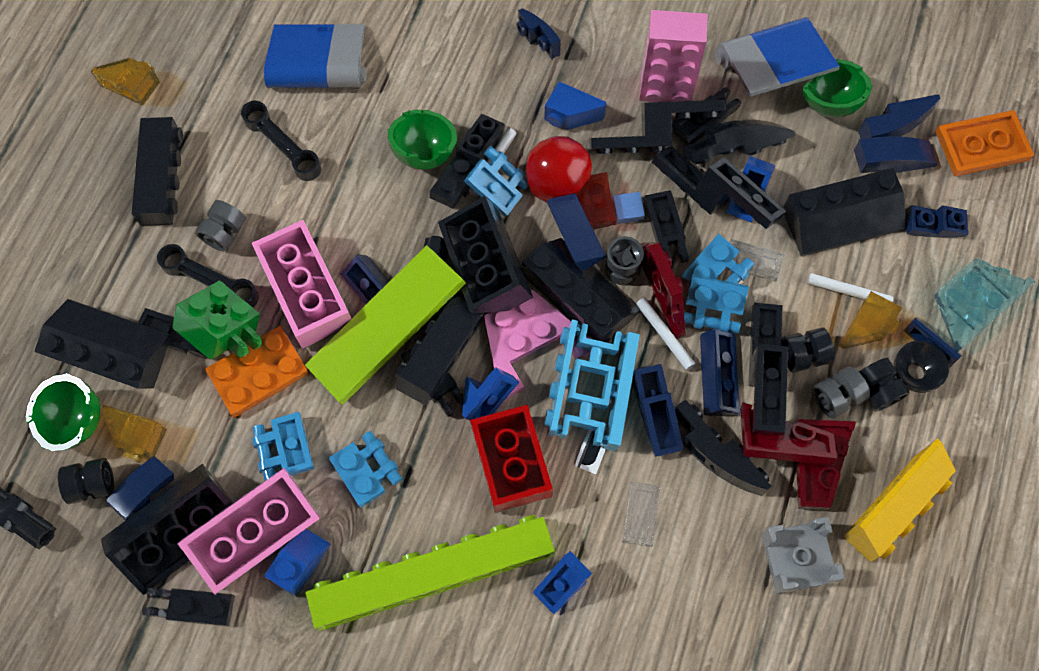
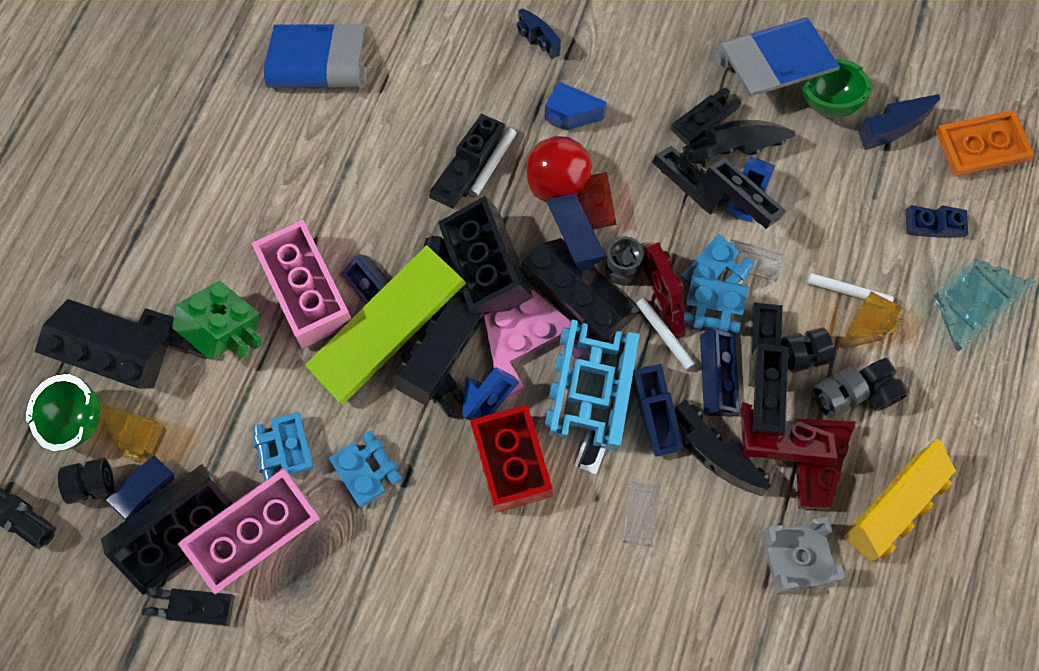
(128, 79): clear yellow slope -> none
(157, 171): black brick -> none
(201, 273): black piece -> none
(220, 226): dark grey wheel -> none
(258, 374): orange plate -> none
(280, 140): black piece -> none
(297, 561): blue slope -> none
(422, 139): green cylinder -> none
(429, 573): lime brick -> none
(489, 183): dark azure plate -> none
(562, 582): blue slope -> none
(628, 207): medium blue tile -> none
(657, 125): black bracket -> none
(666, 223): black hinge -> none
(672, 56): bright pink brick -> none
(846, 212): black slope -> none
(894, 152): dark blue slope -> none
(920, 331): dark blue slope -> none
(929, 358): black piece -> none

